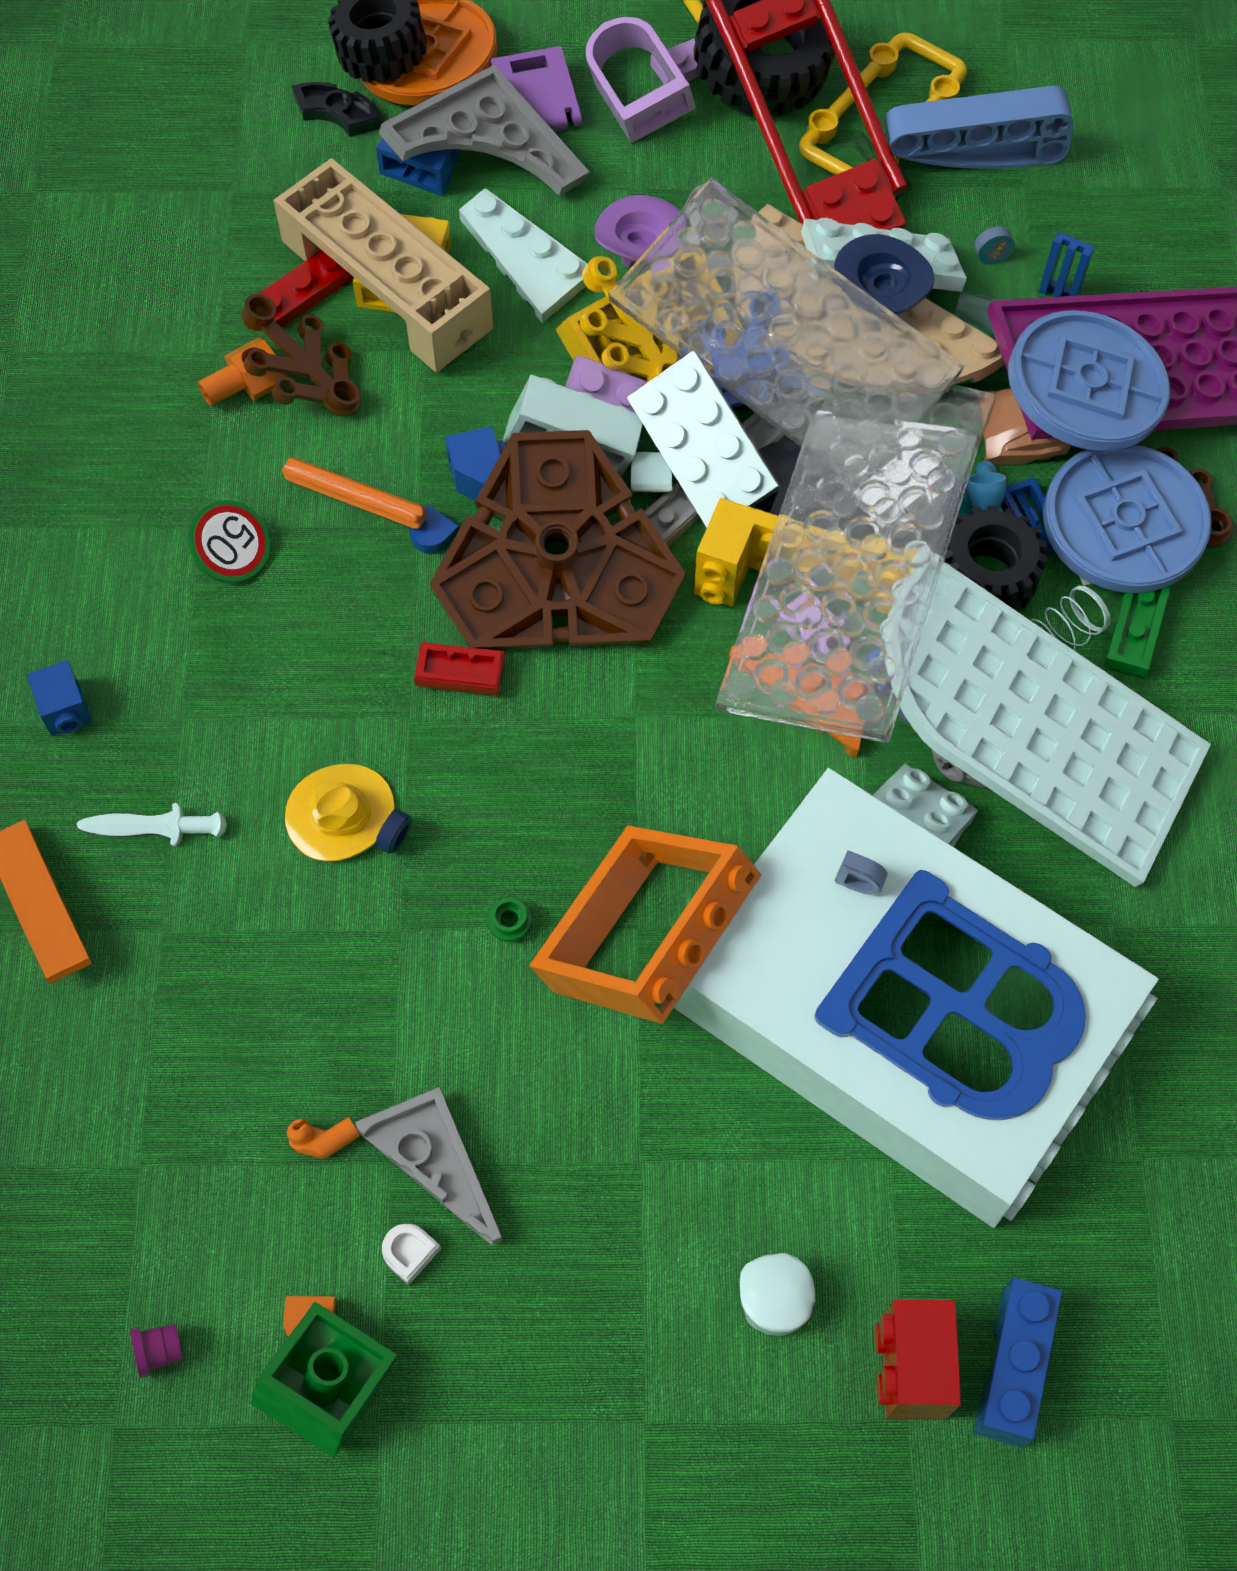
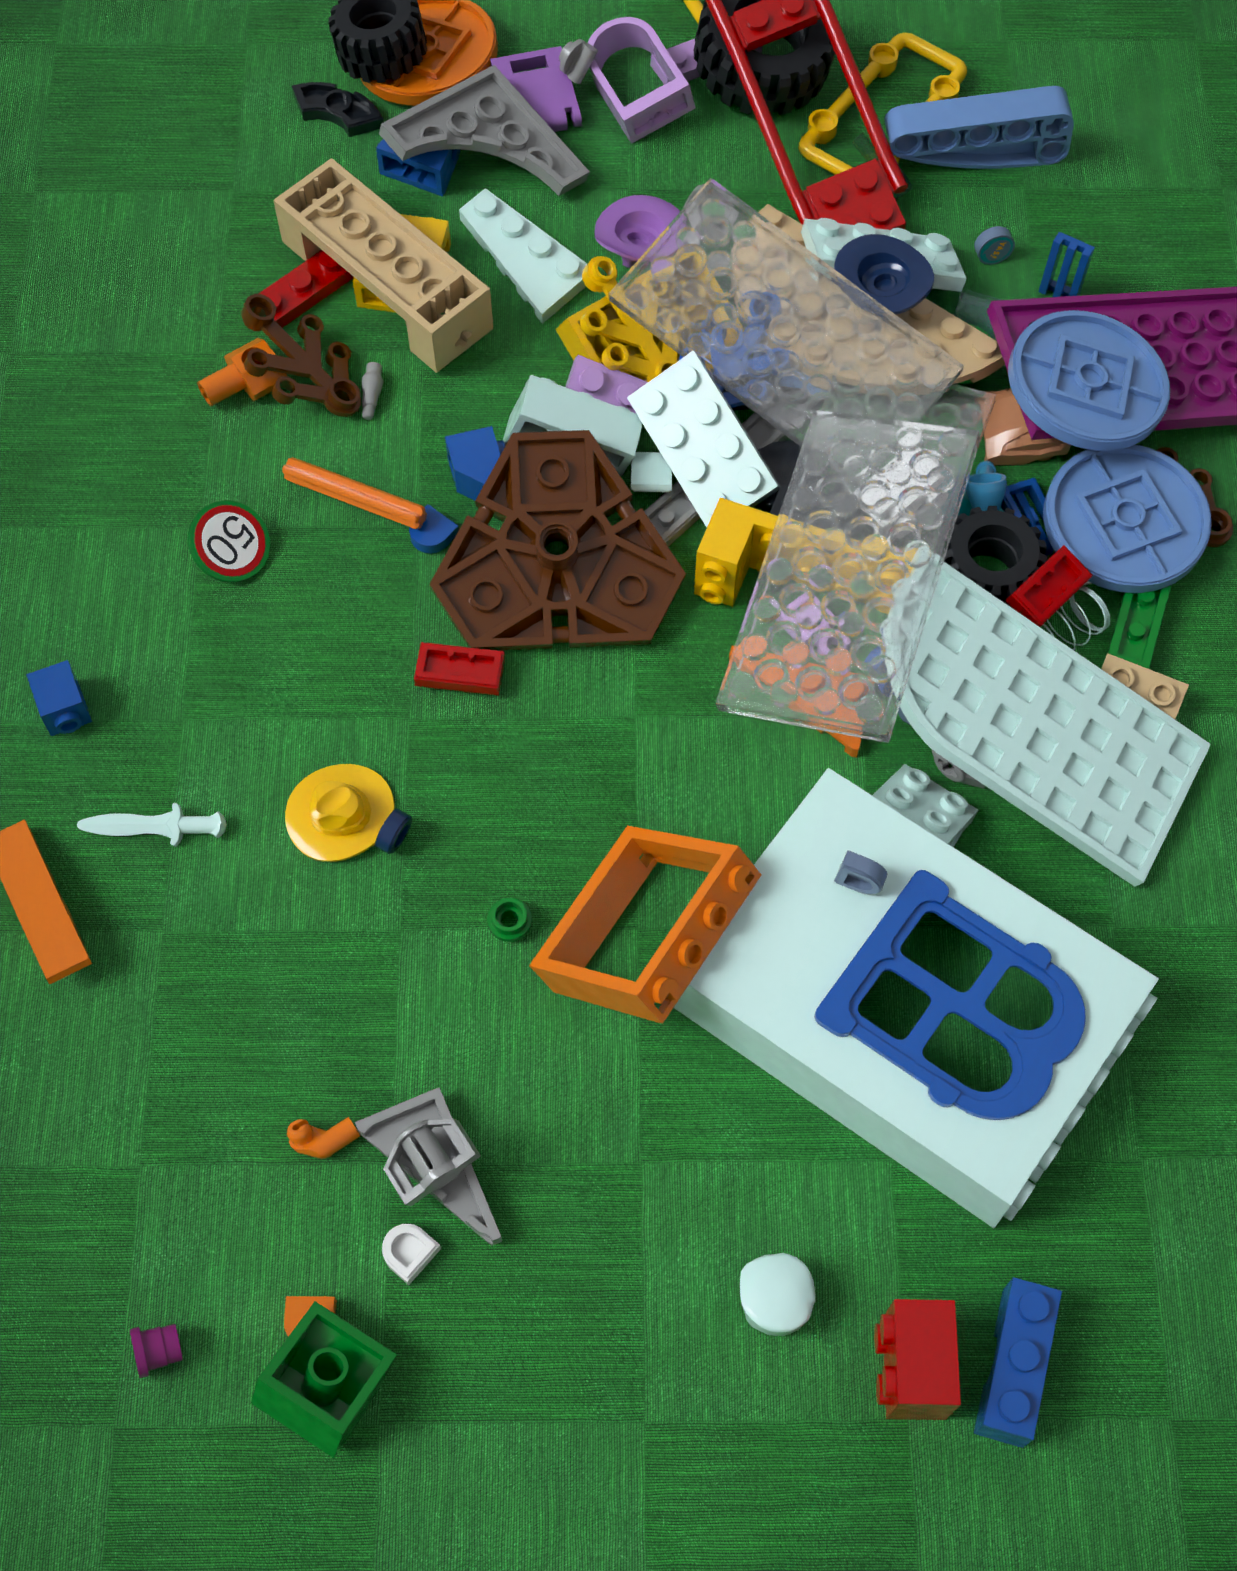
(371, 388): none -> light grey piece
(428, 1158): none -> light grey piece
(576, 59): none -> light grey plate
(1049, 586): none -> red plate
(1154, 687): none -> tan hinge

